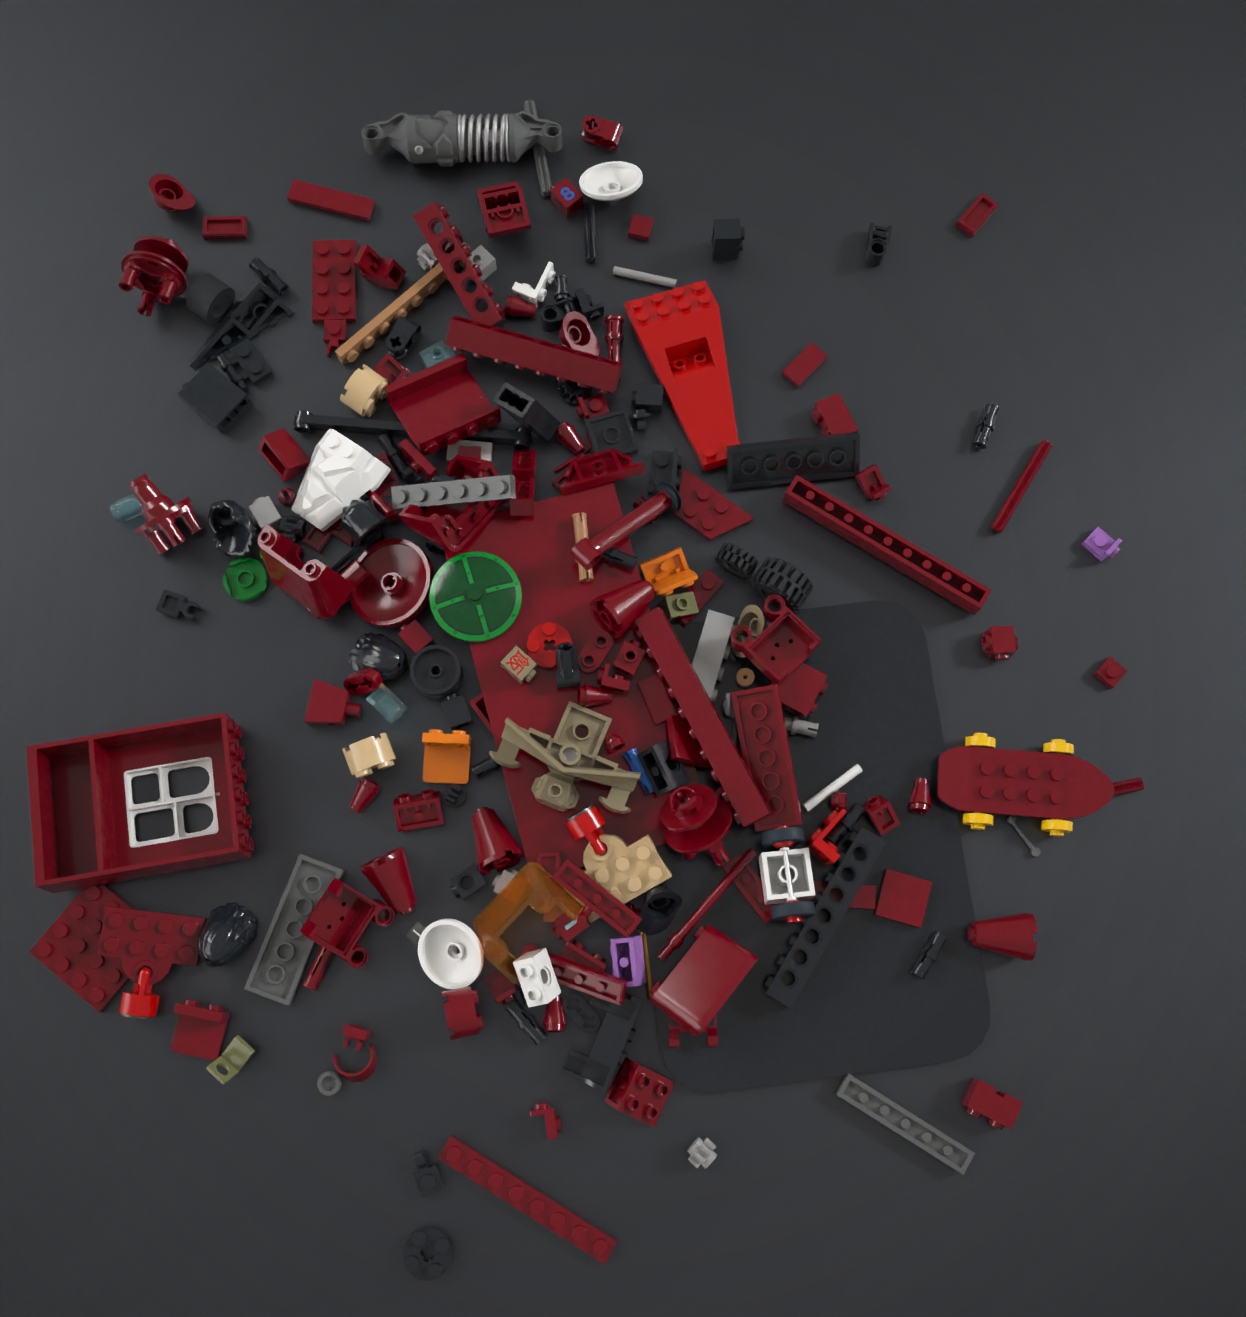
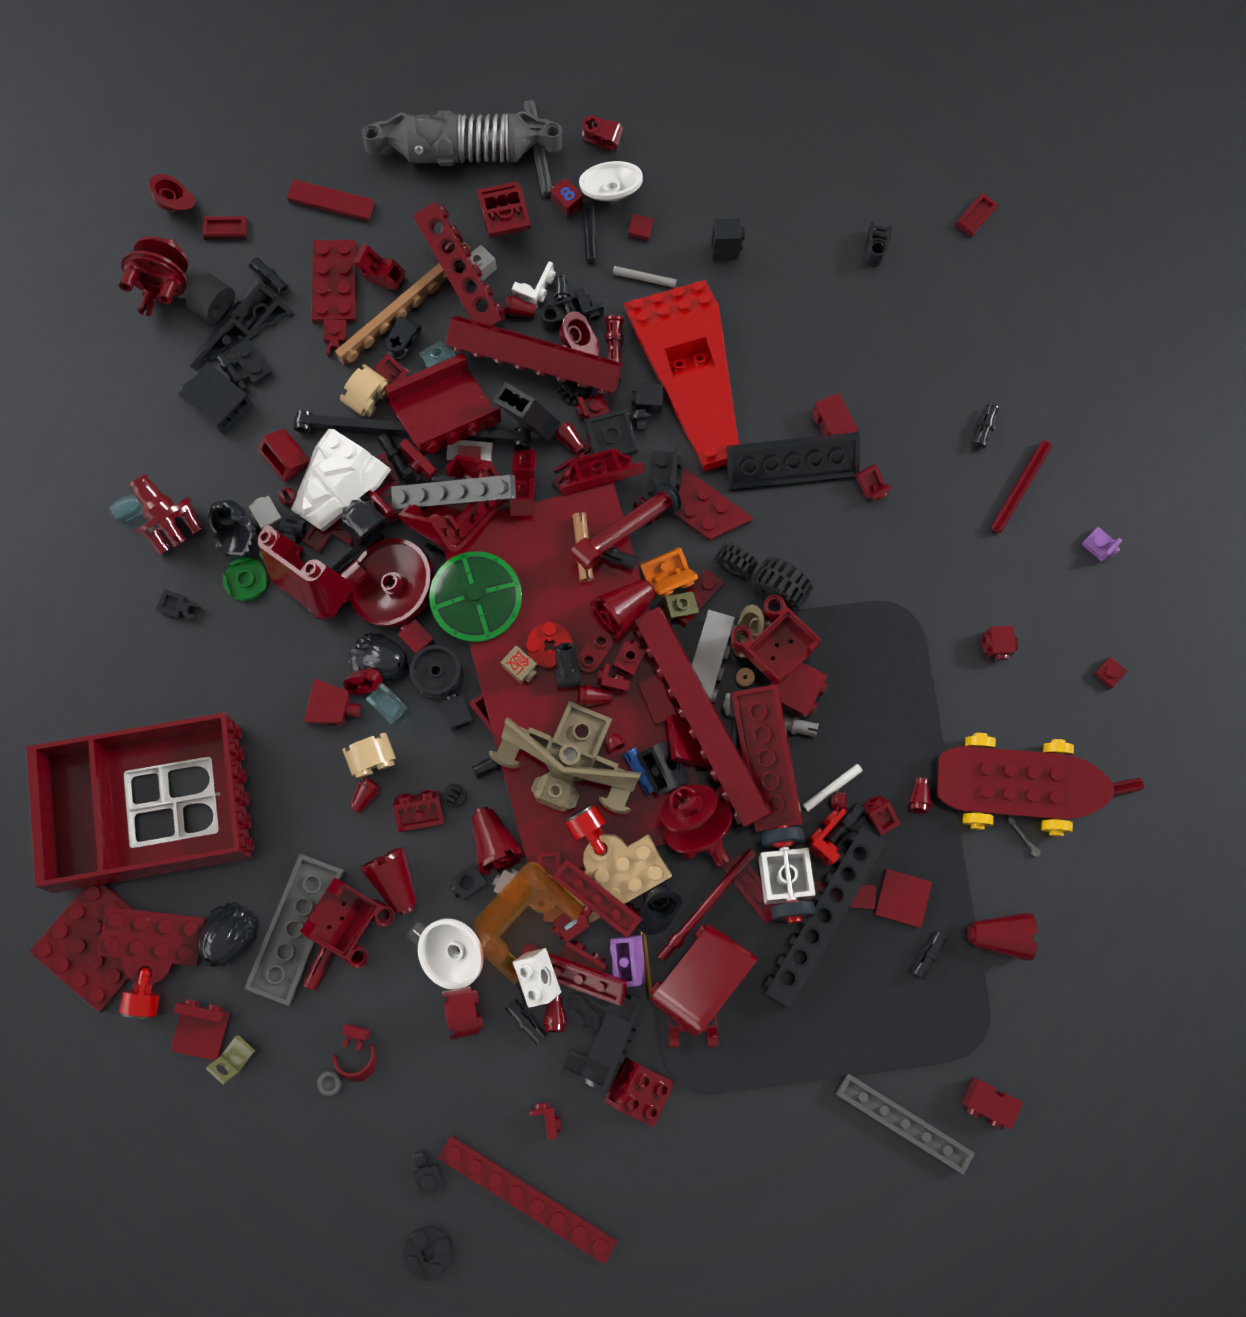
(426, 257): light grey gear -> none
(446, 757): orange bracket -> none
(500, 987): dark red bracket -> none
(702, 1152): light grey gear -> none
(804, 364): dark red tile -> none
(886, 545): dark red brick -> none

